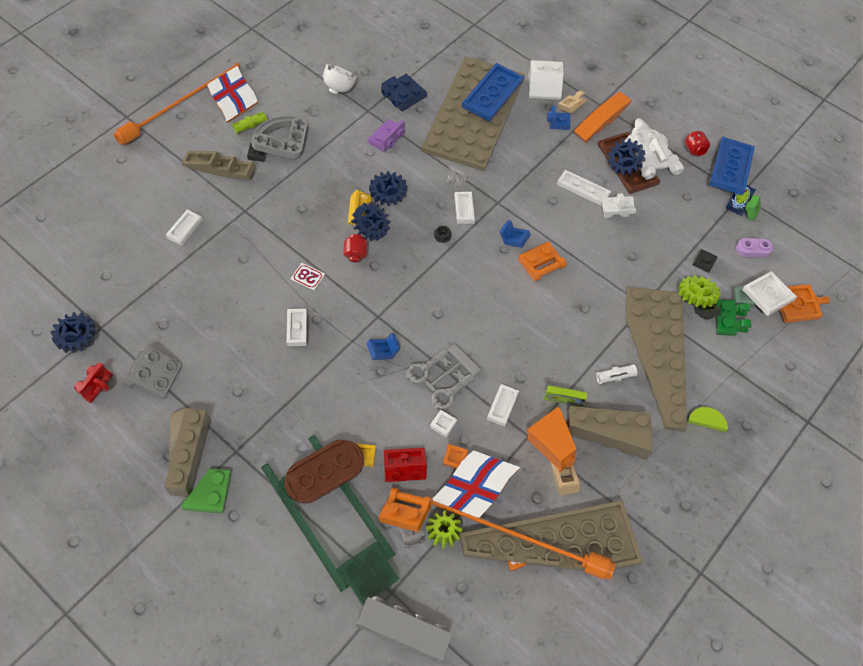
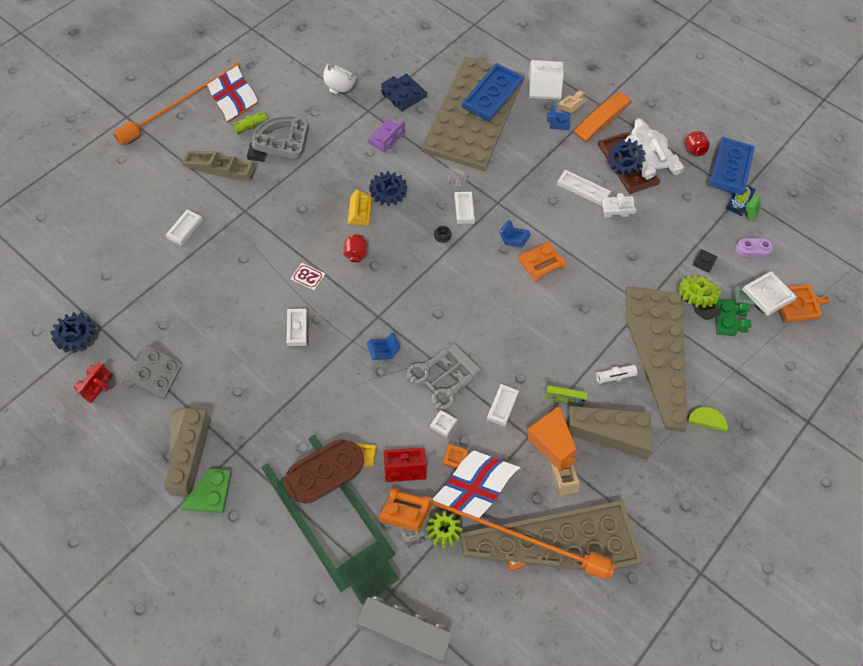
(369, 223): dark blue gear -> none

